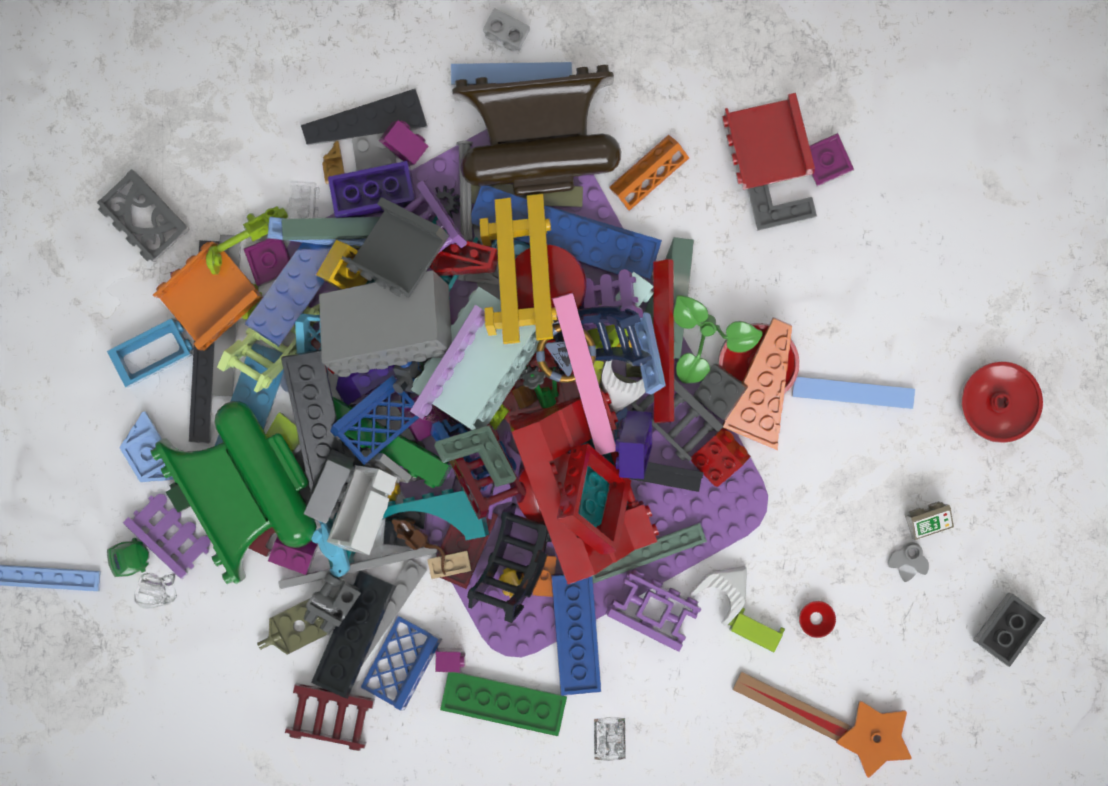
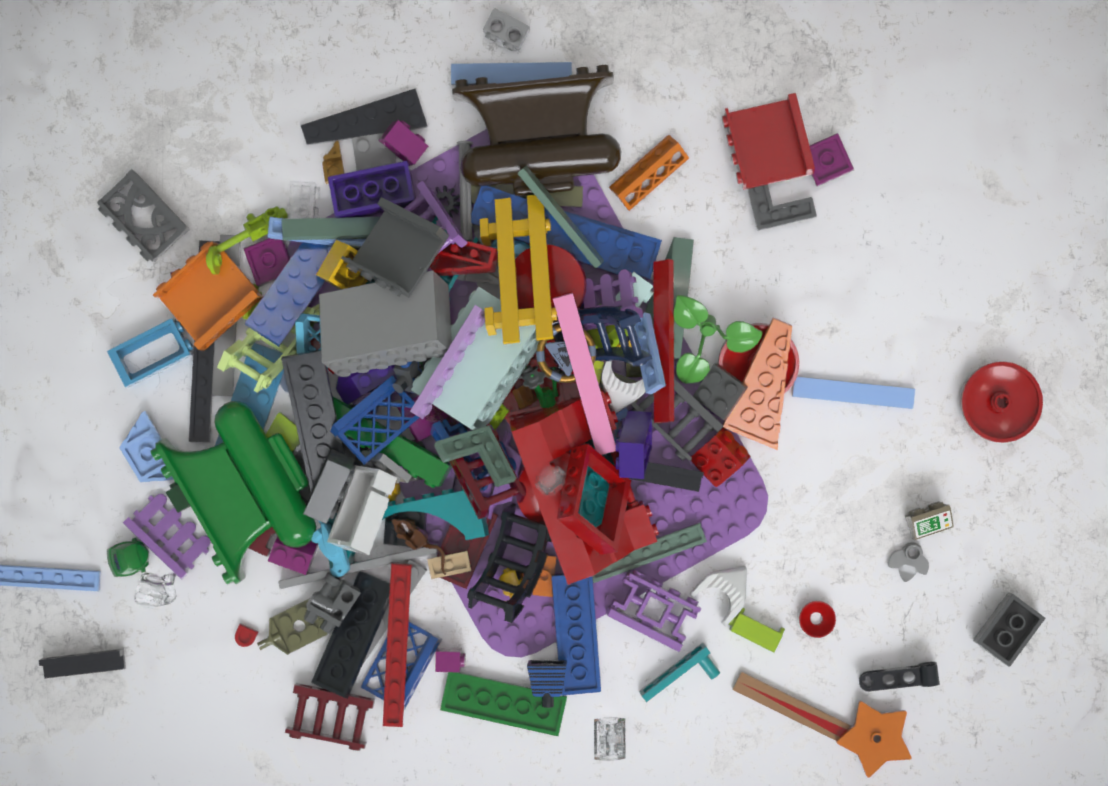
(83, 663): none -> black fence
(245, 635): none -> red tile
(397, 645): none -> red tile
(547, 679): none -> torso
(550, 480): none -> clear head
(560, 216): none -> sand green tile
(698, 655): none -> teal piece
(925, 675): none -> black piece

